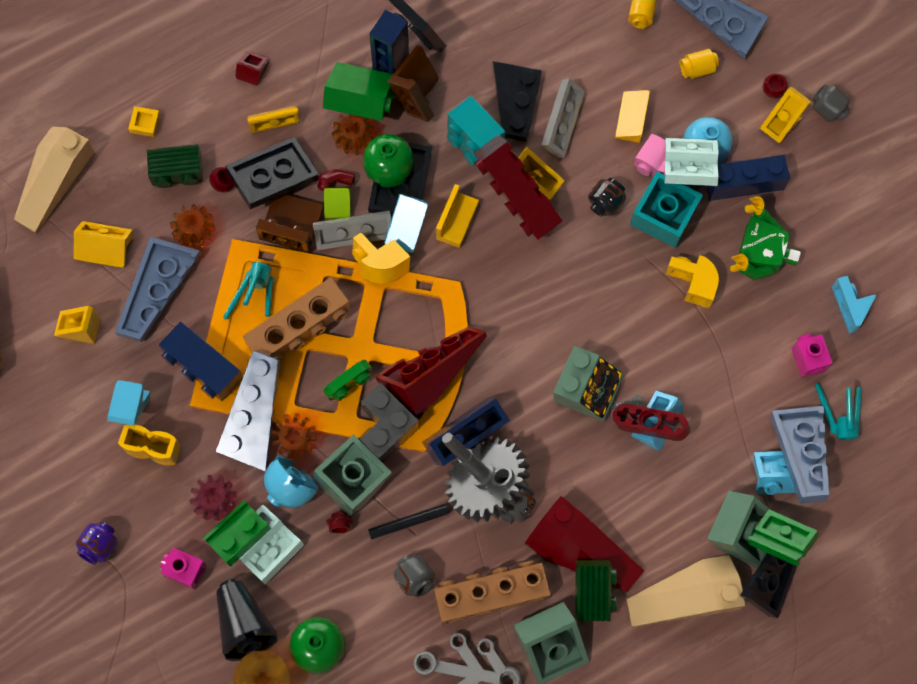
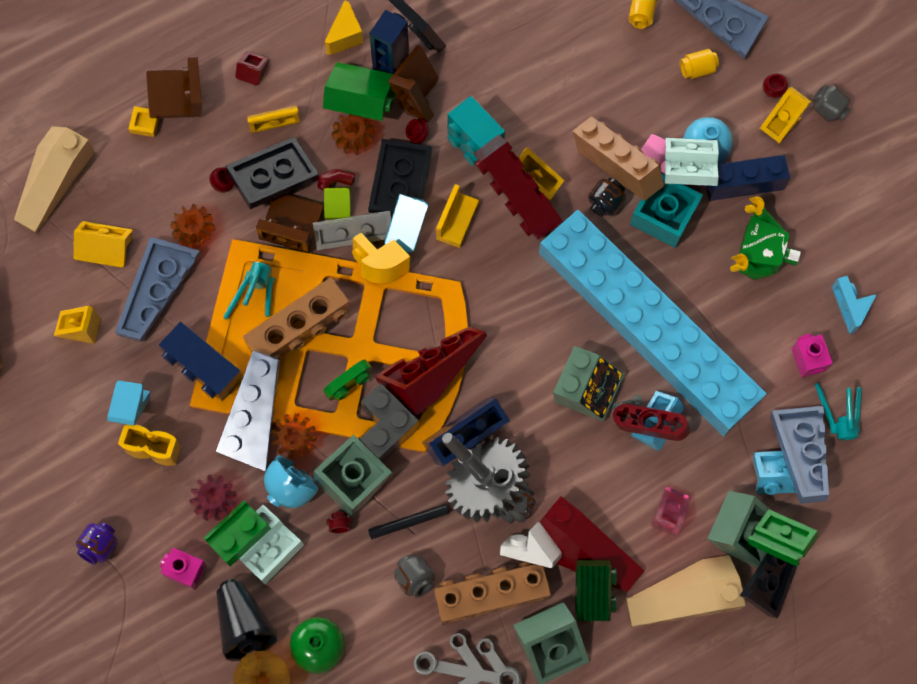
(174, 165): dark green brick -> none
(175, 92): none -> reddish brown bracket
(344, 32): none -> yellow slope
(388, 160): green cylinder -> none
(417, 130): none -> dark red plate
(516, 97): black wing -> none
(535, 549): none -> white slope
(563, 118): light grey plate -> none
(618, 158): none -> medium nougat brick
(632, 115): yellow slope -> none
(651, 323): none -> medium azure brick
(671, 511): none -> clear pink slope
(702, 278): yellow brick -> none

